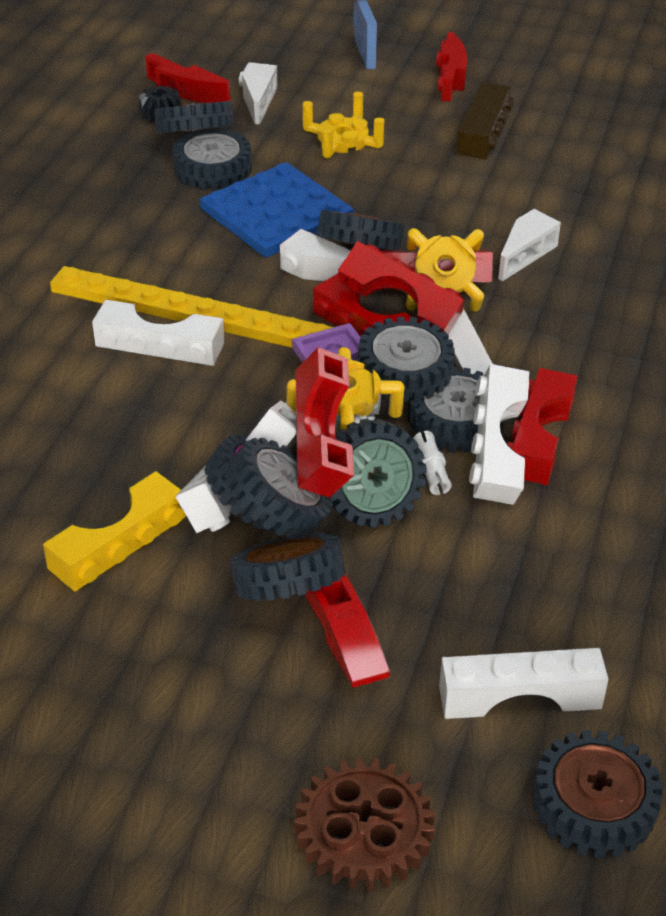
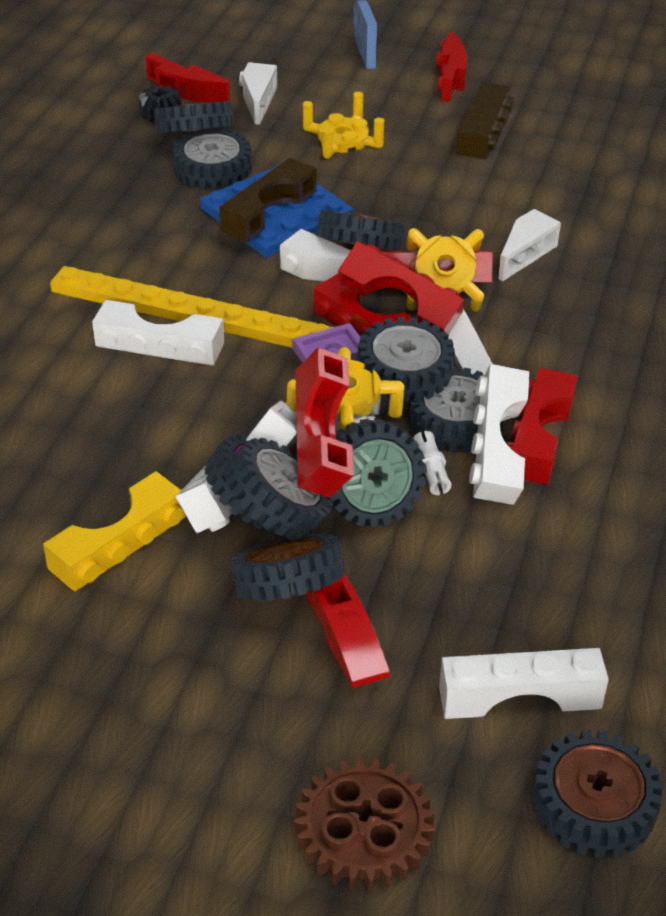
(287, 183): none -> dark brown arch

